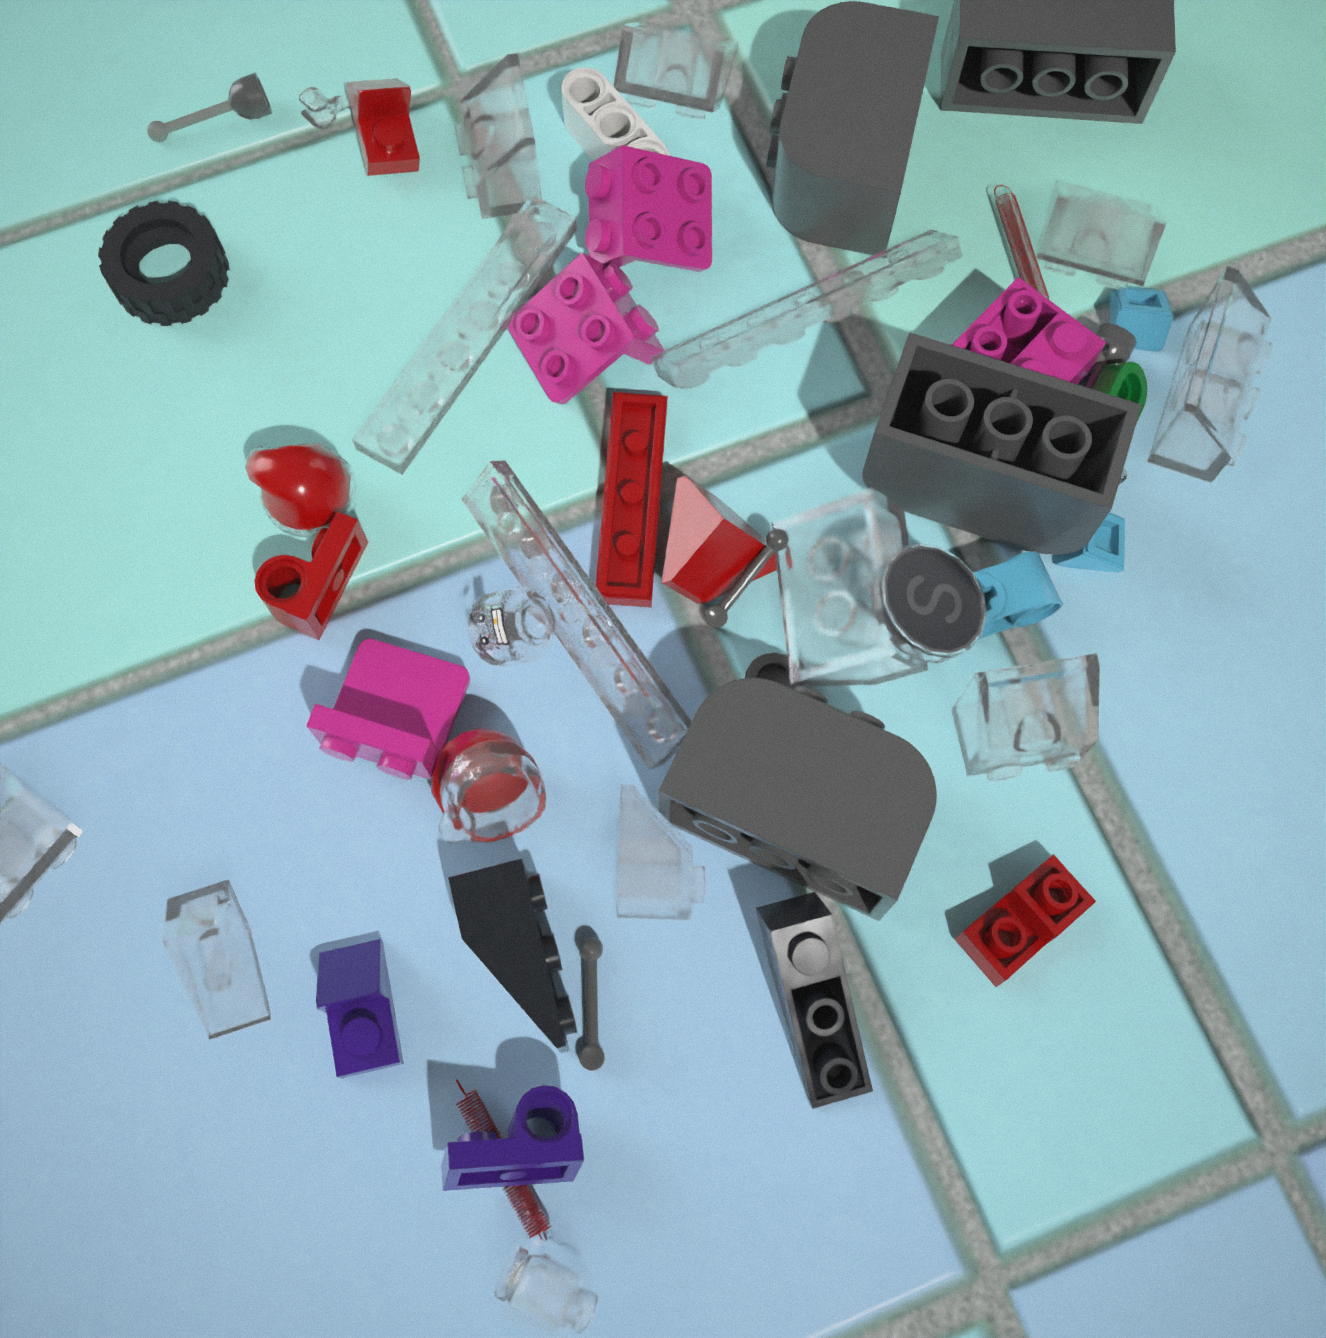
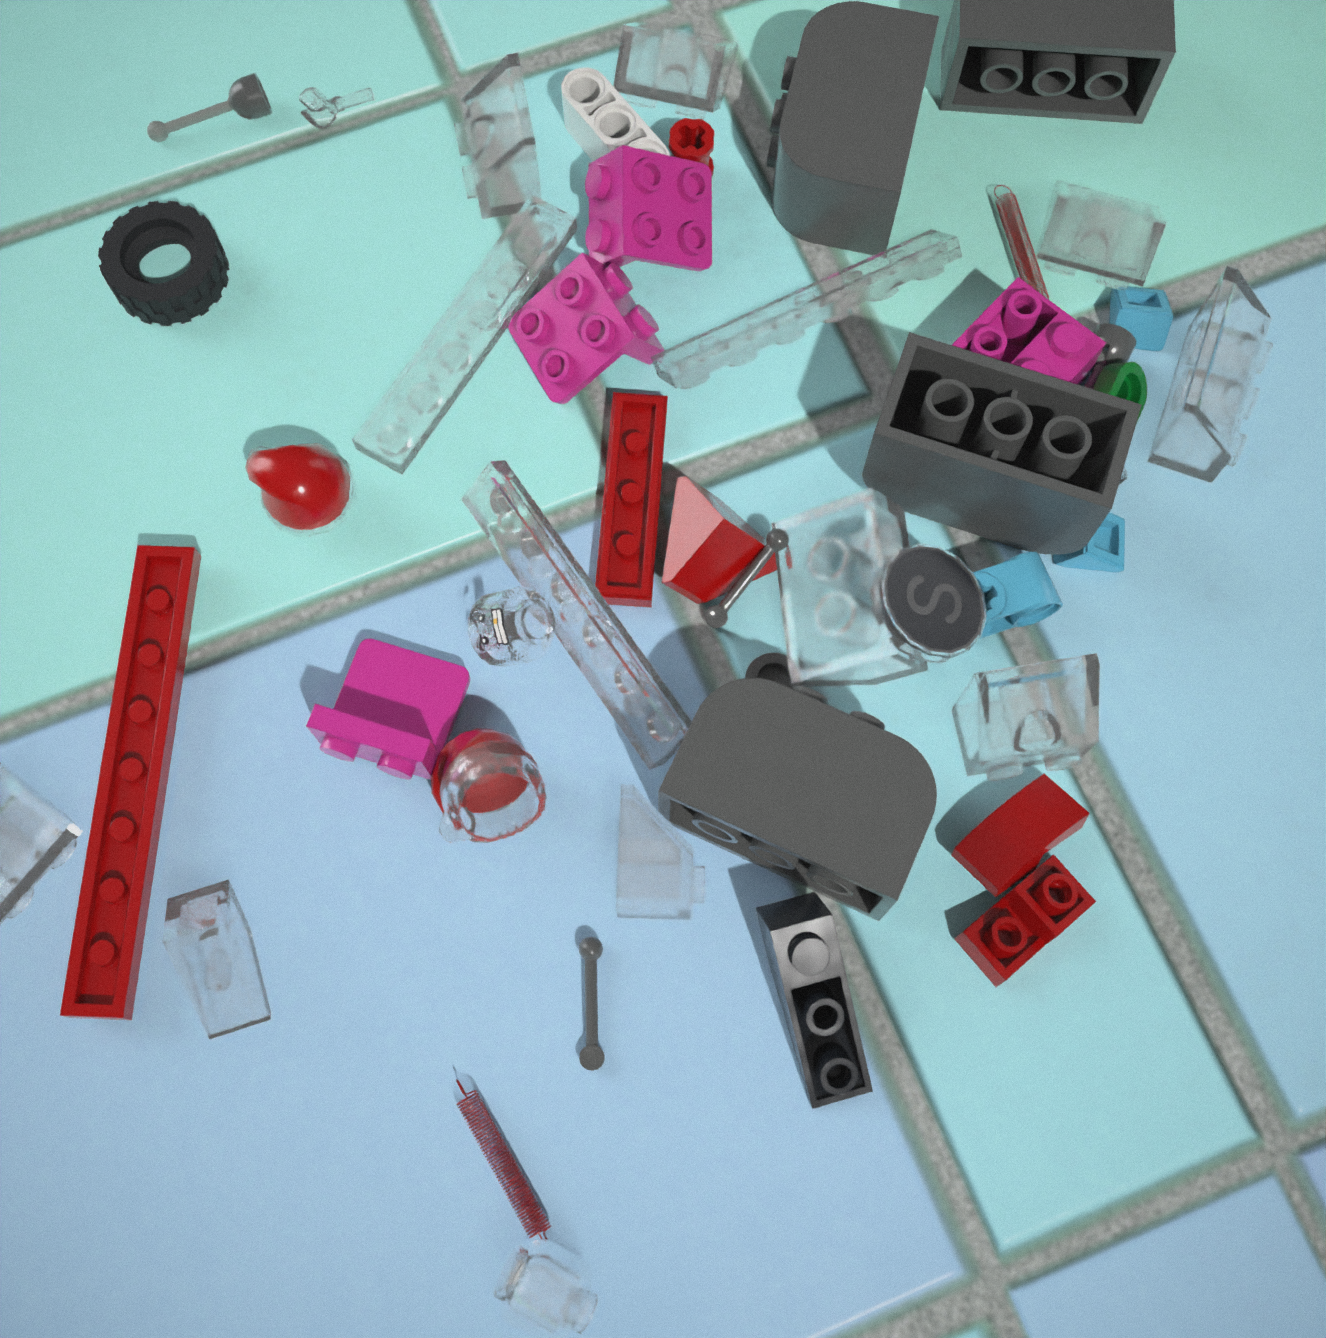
(132, 786): none -> red plate
(321, 580): red plate -> none
(359, 1008): dark purple slope -> none
(384, 125): red slope -> none
(502, 928): black slope -> none
(522, 1157): dark purple plate -> none
(692, 141): none -> red bush
(1019, 833): none -> red slope

